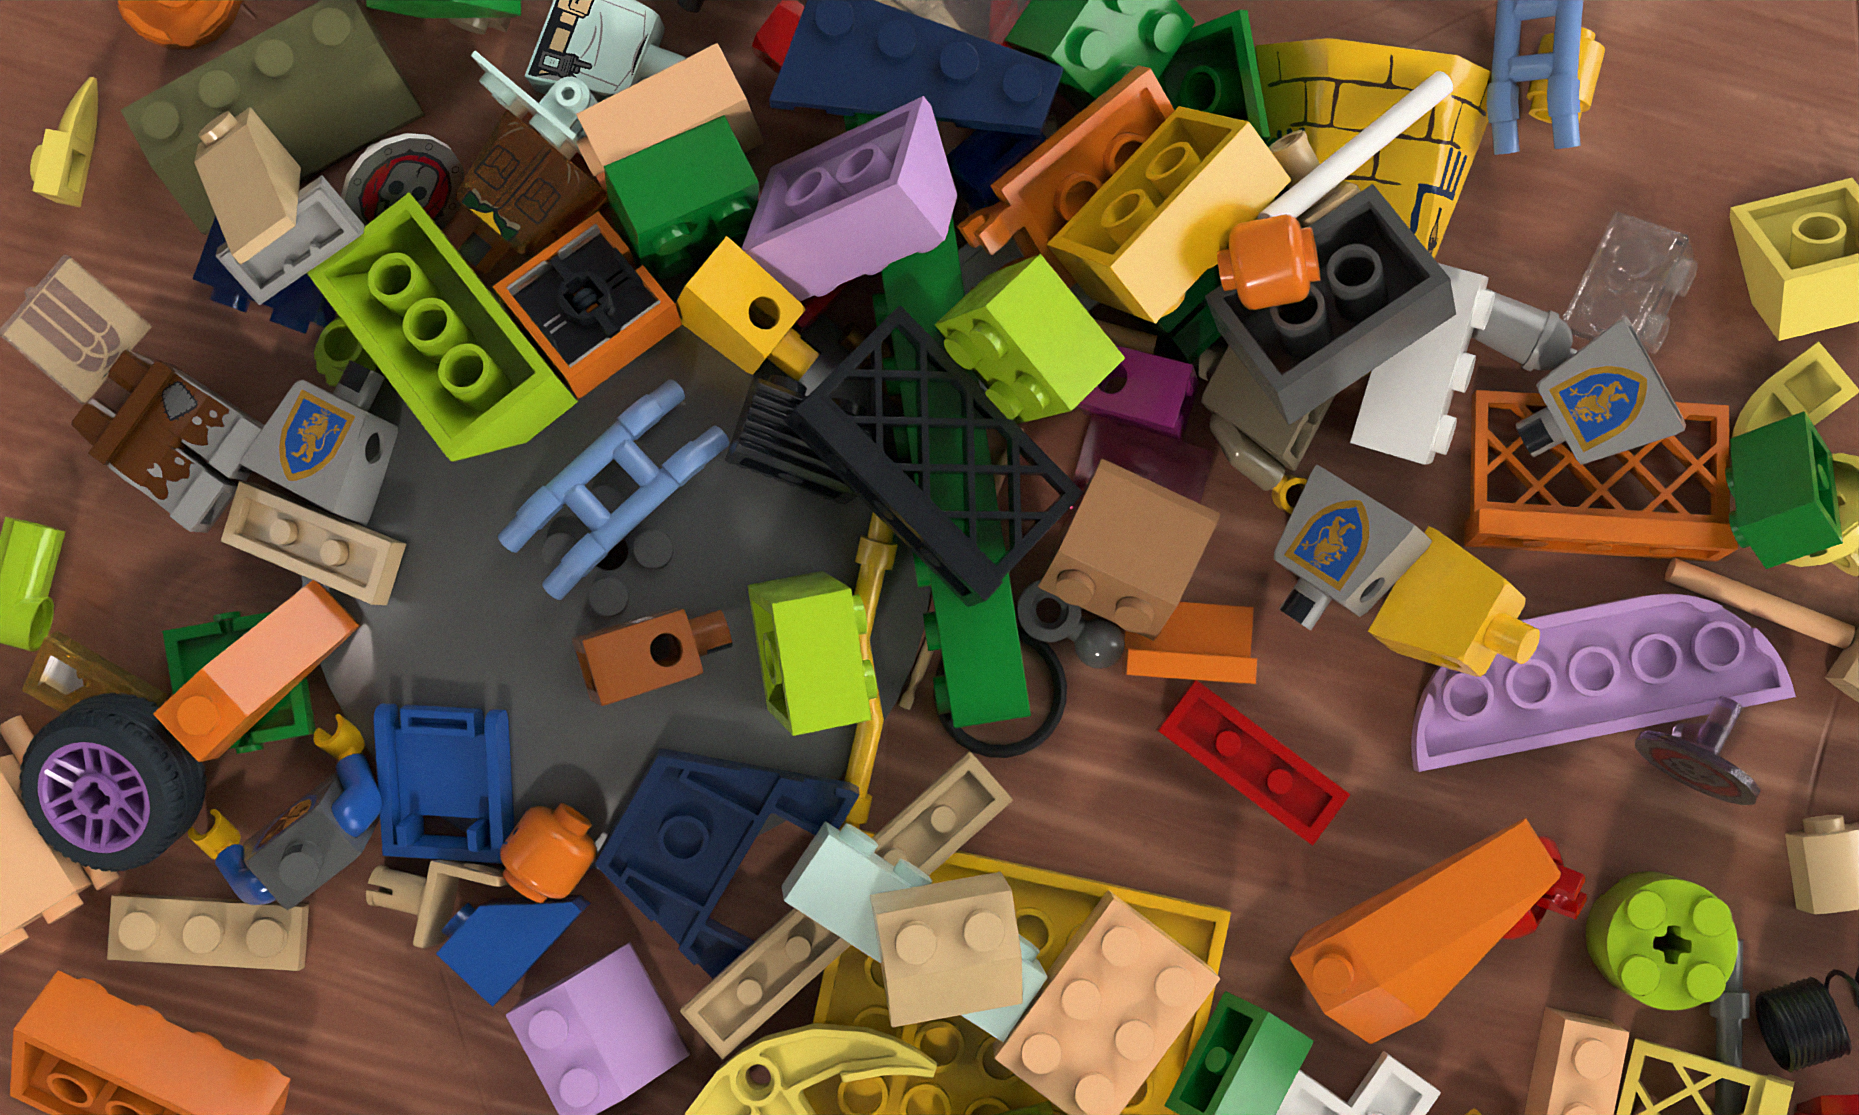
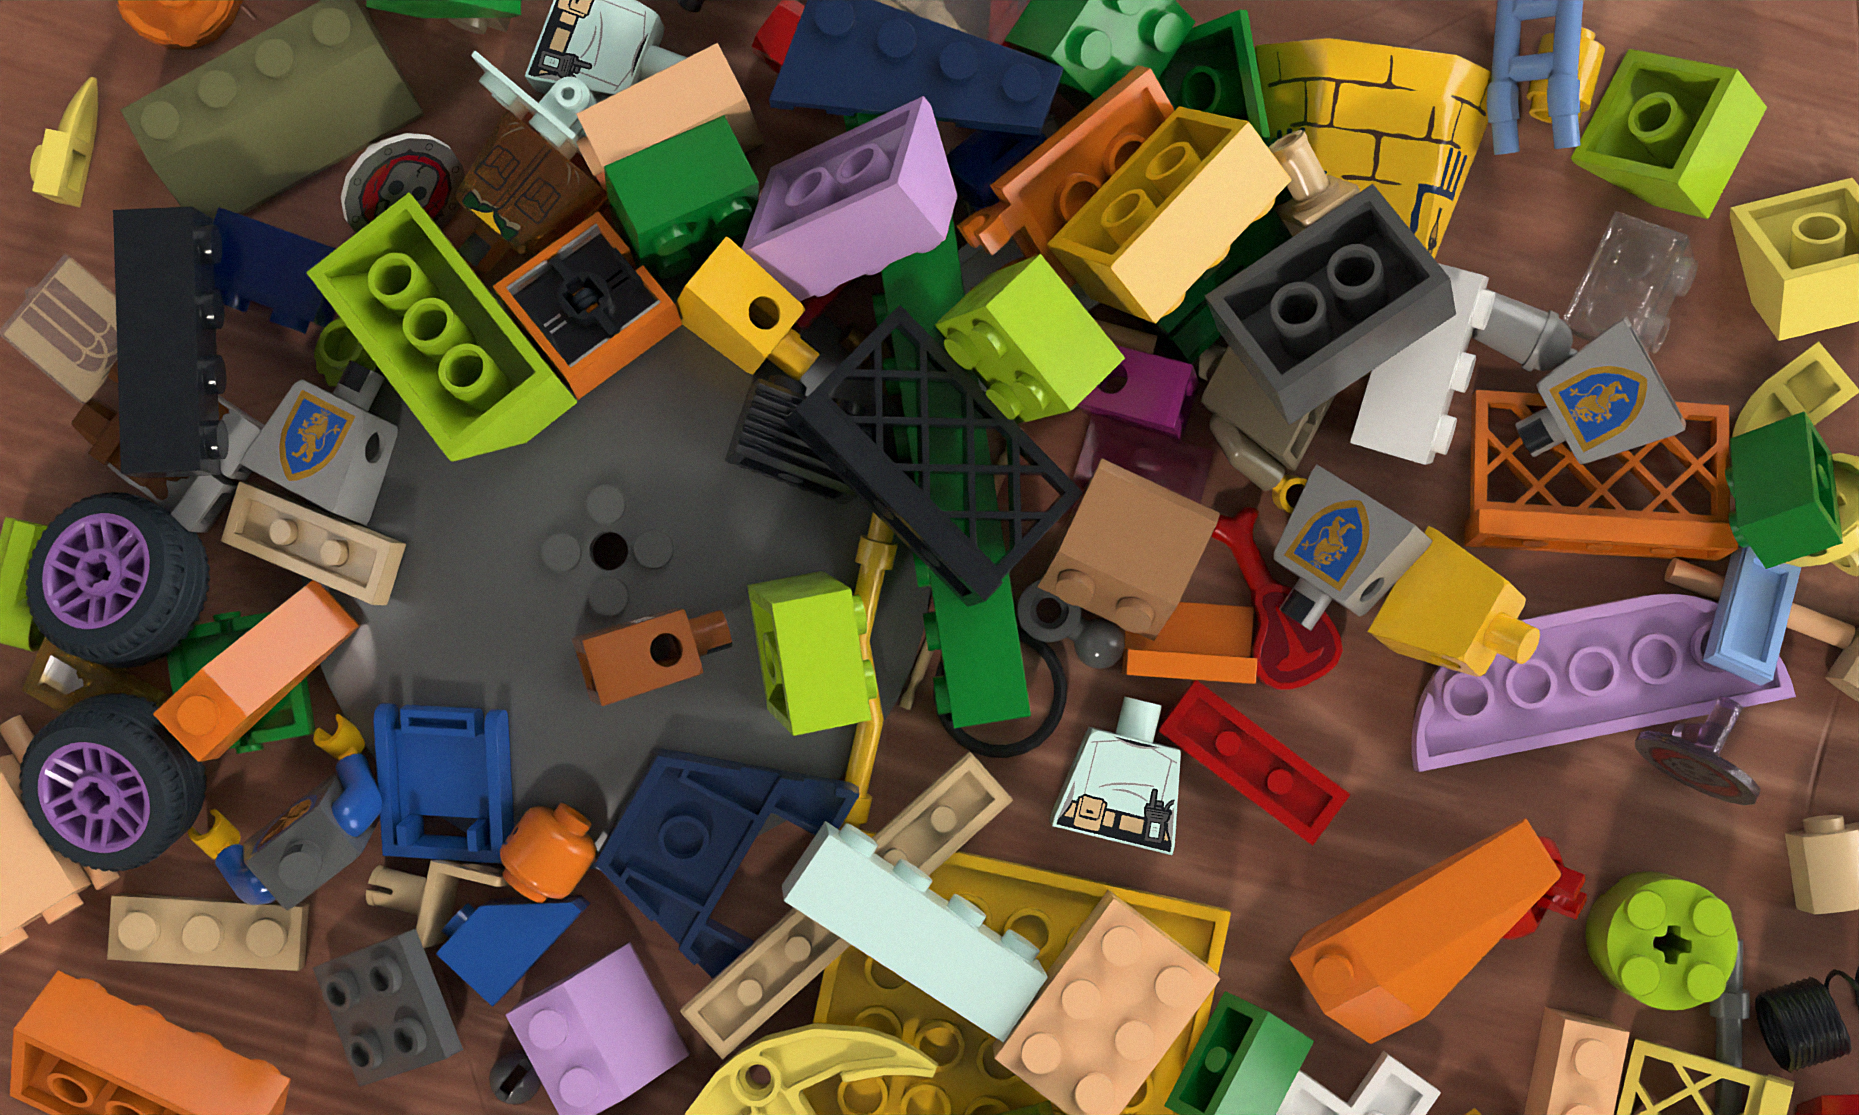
(117, 580): none -> black wheel
(168, 342): none -> black brick
(248, 181): tan slope -> none
(321, 230): light grey plate -> none
(388, 1008): none -> dark grey plate
(524, 1089): none -> dark grey hinge
(610, 528): medium blue piece -> none
(948, 948): tan slope -> none
(1123, 783): none -> light aqua torso
(1269, 262): orange head -> none
(1284, 649): none -> red piece
(1361, 147): white bar -> none
(1671, 130): none -> lime slope
(1751, 617): none -> light blue tile

